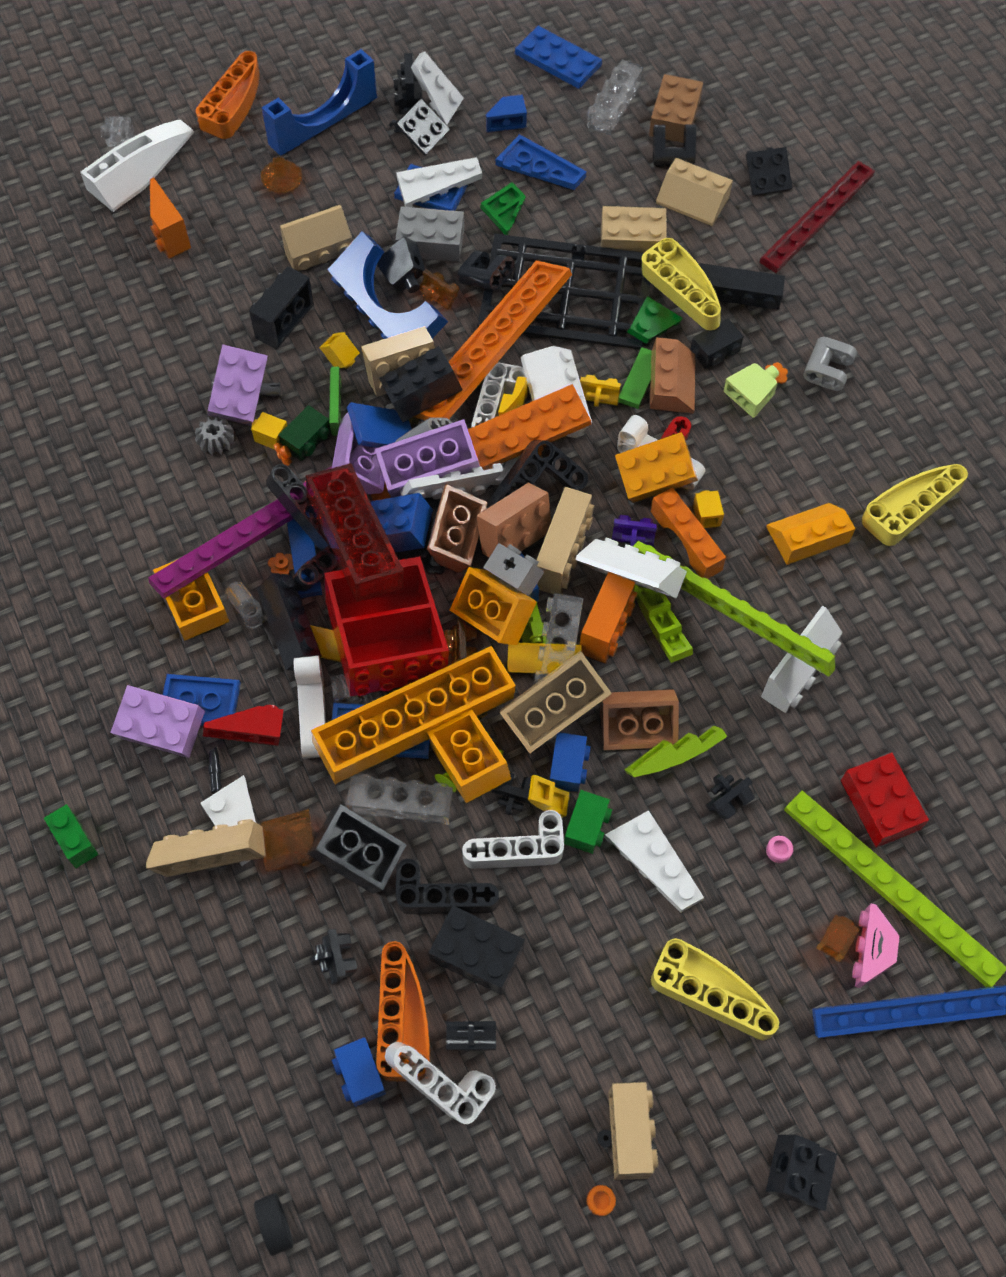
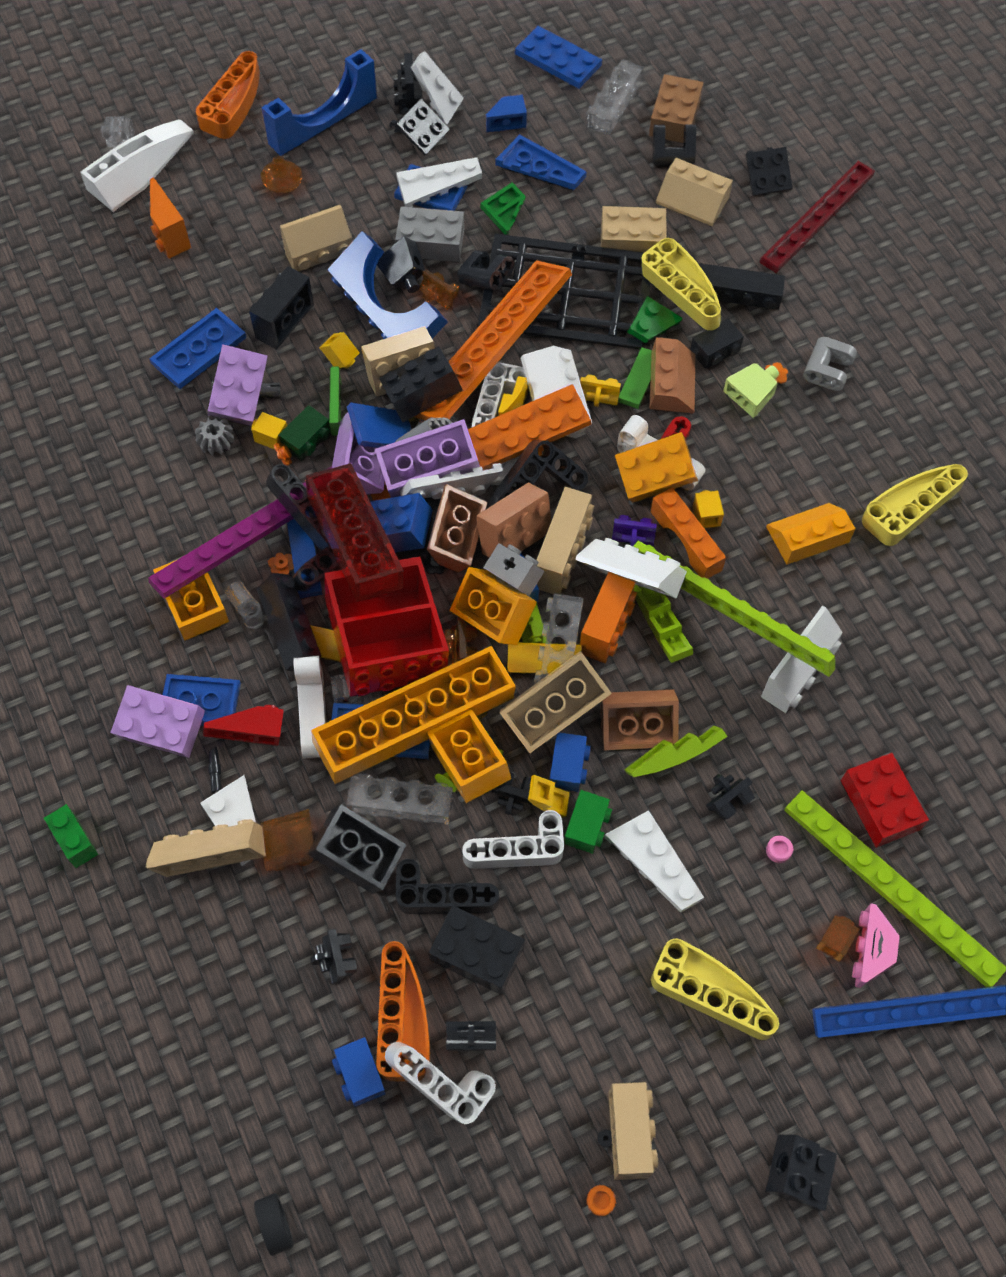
(197, 348): none -> blue plate

